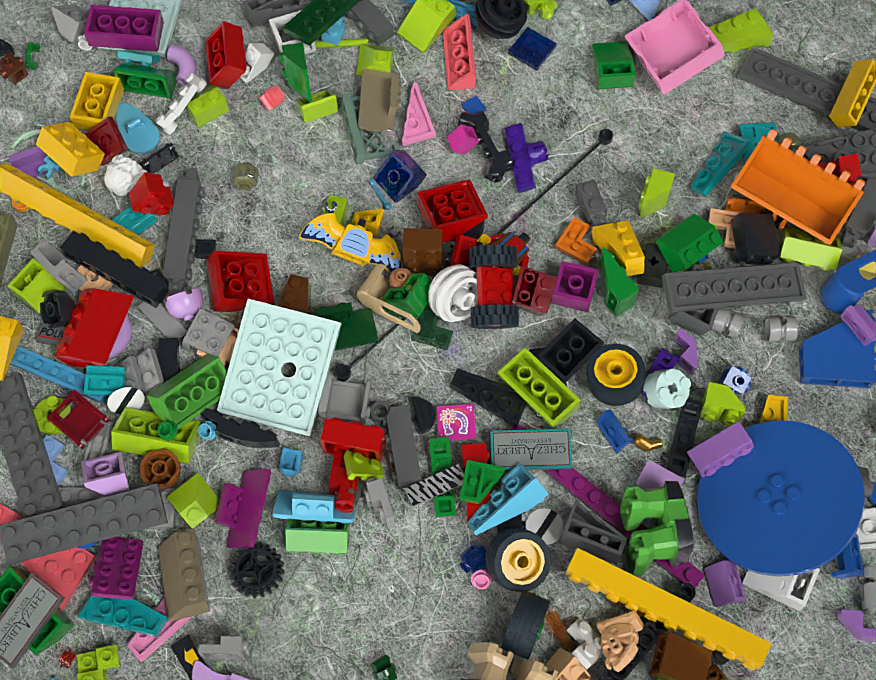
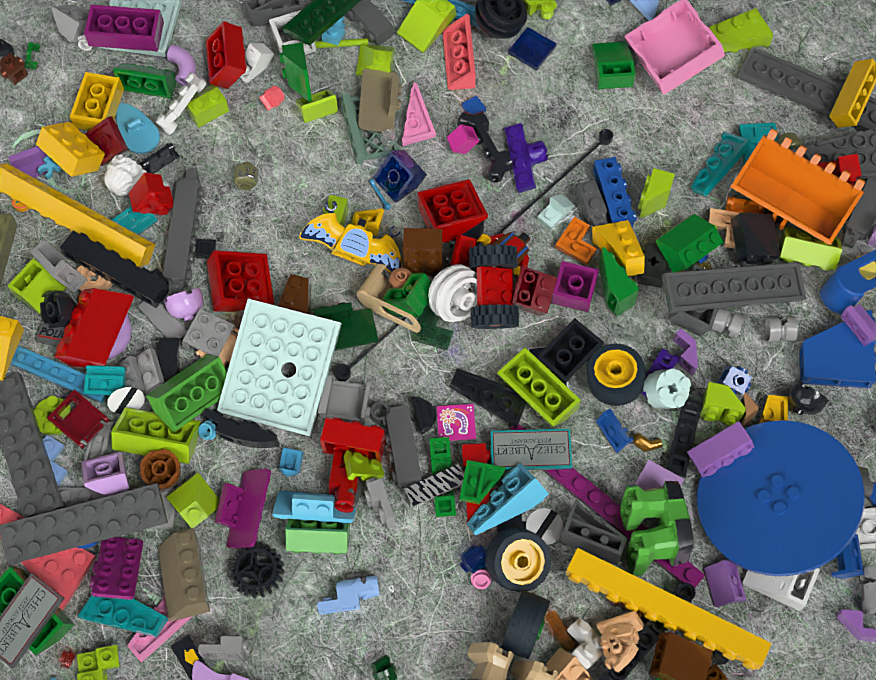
(145, 58): teal plate -> none
(167, 430): green plate -> none
(349, 592): none -> light blue plate
(555, 211): none -> light aqua slope
(613, 190): none -> blue brick
(751, 409): none -> medium nougat slope
(805, 399): none -> black cylinder

